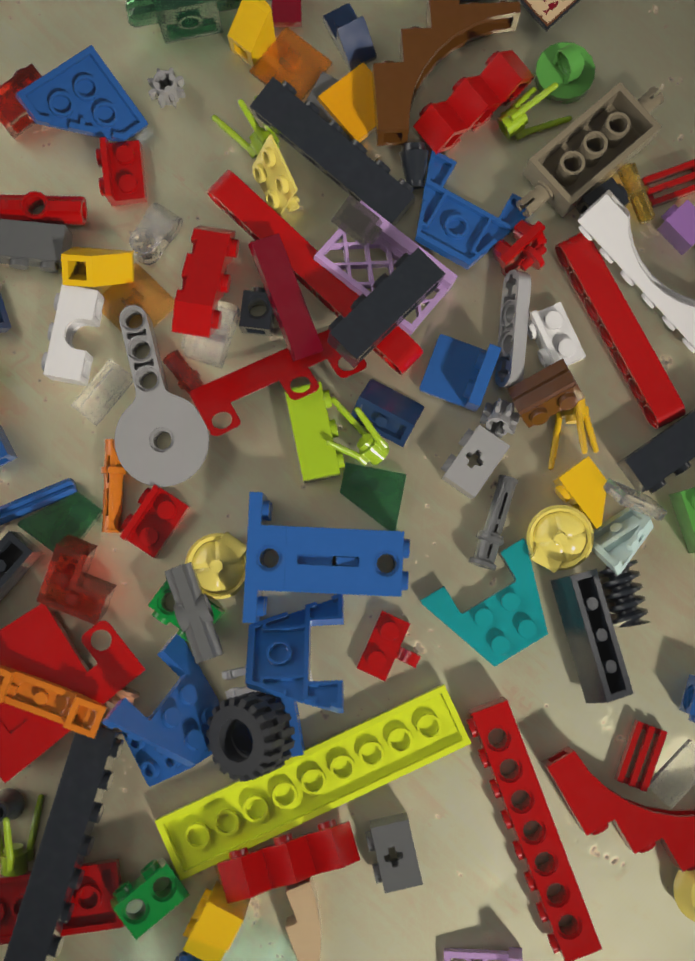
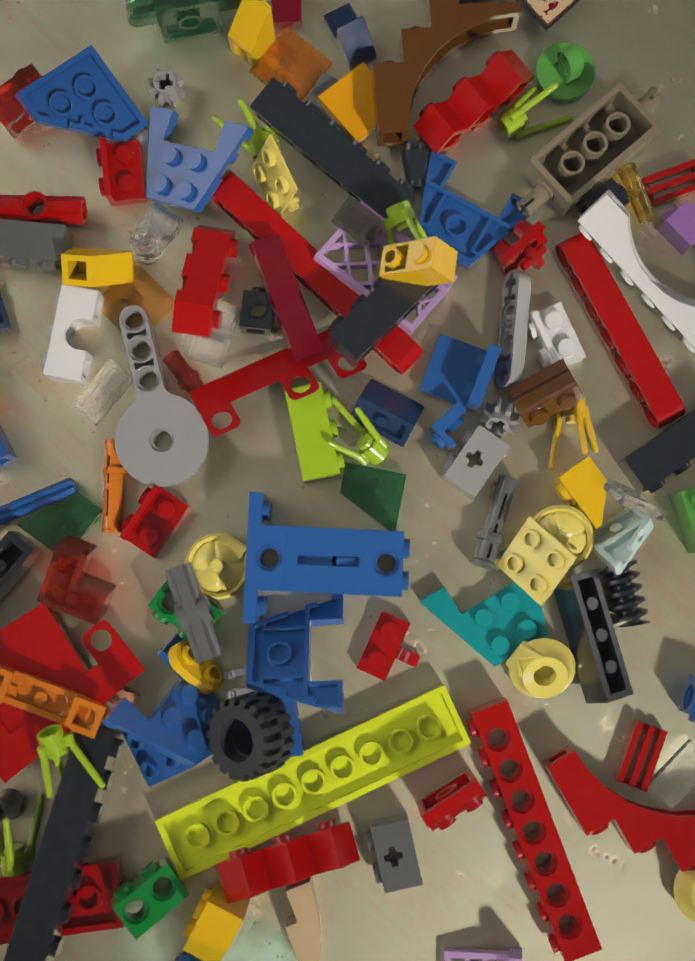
(53, 745): none -> lime plant
(186, 174): none -> wing
(204, 675): none -> yellow plate
(402, 218): none -> lime plant
(419, 262): none -> yellow slope
(450, 420): none -> blue bracket
(450, 800): none -> red plate
(537, 560): none -> light yellow hinge
(541, 667): none -> light yellow piece

